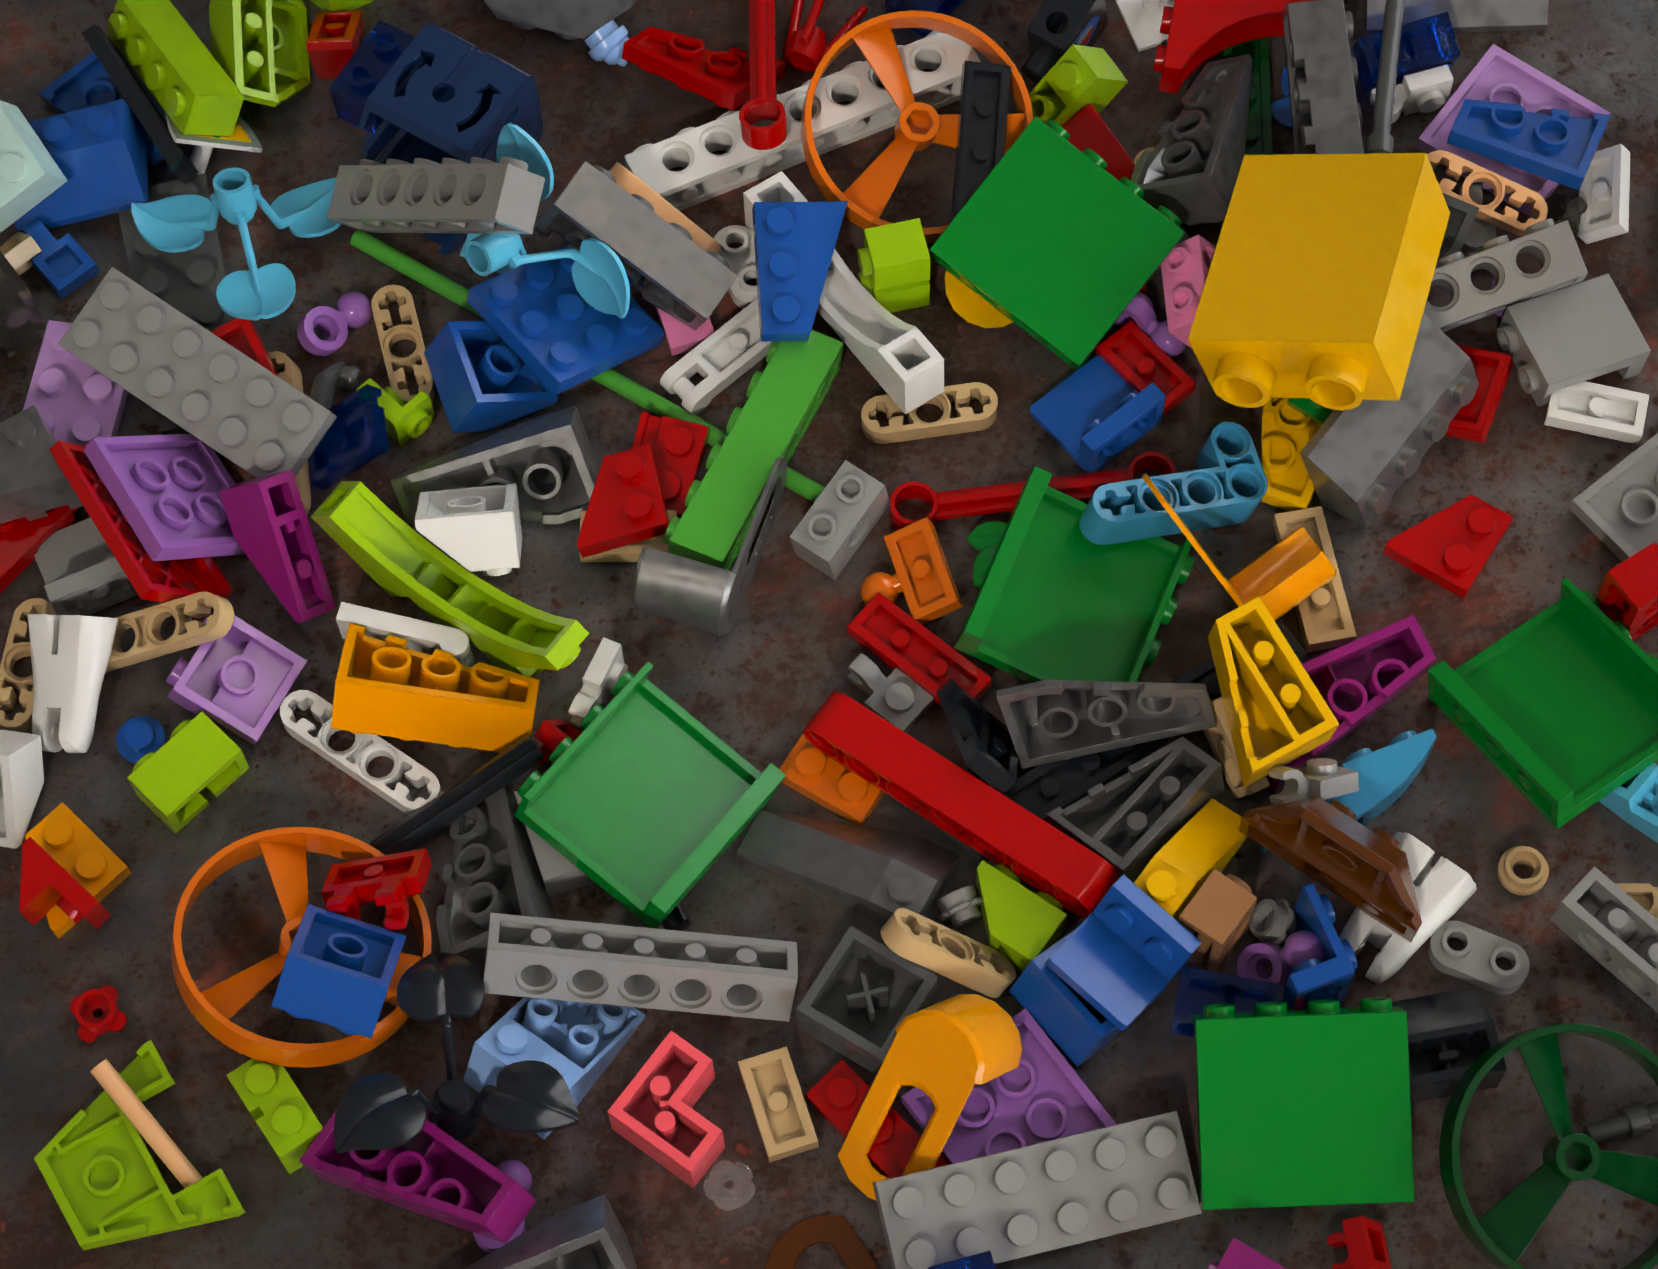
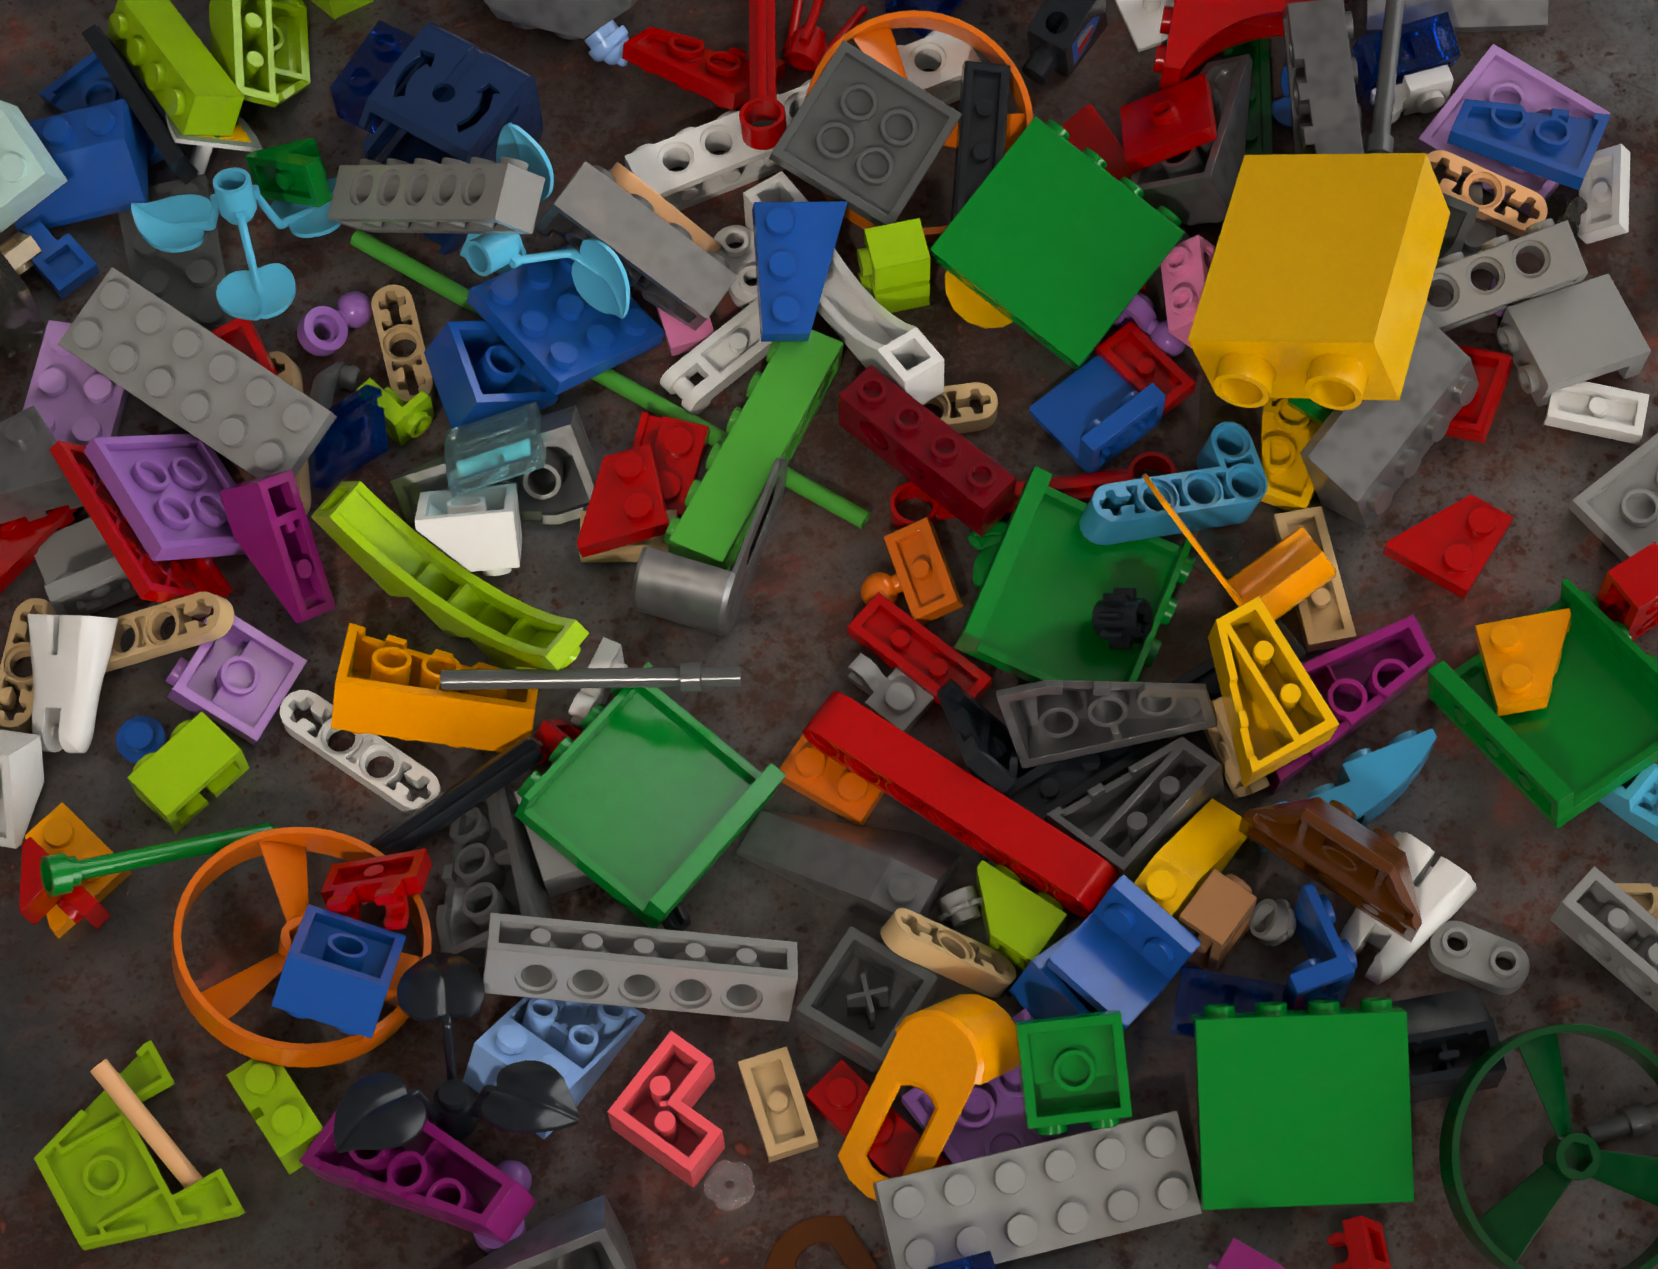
(63, 873): none -> green piece
(86, 1004): red plate -> none
(291, 173): none -> green slope
(334, 41): red slope -> none
(420, 634): white plate -> none
(494, 449): none -> clear light blue slope
(689, 677): none -> dark grey bar
(840, 520): light grey brick -> none
(865, 135): none -> dark grey plate
(926, 450): none -> dark red brick
(1073, 1071): none -> green plate
(1077, 79): lime slope -> none
(1122, 618): none -> black gear
(1168, 123): none -> red plate
(1297, 949): medium lavender plate -> none
(1319, 779): light grey plate -> none
(1522, 658): none -> light orange wing
(1528, 858): tan plate -> none

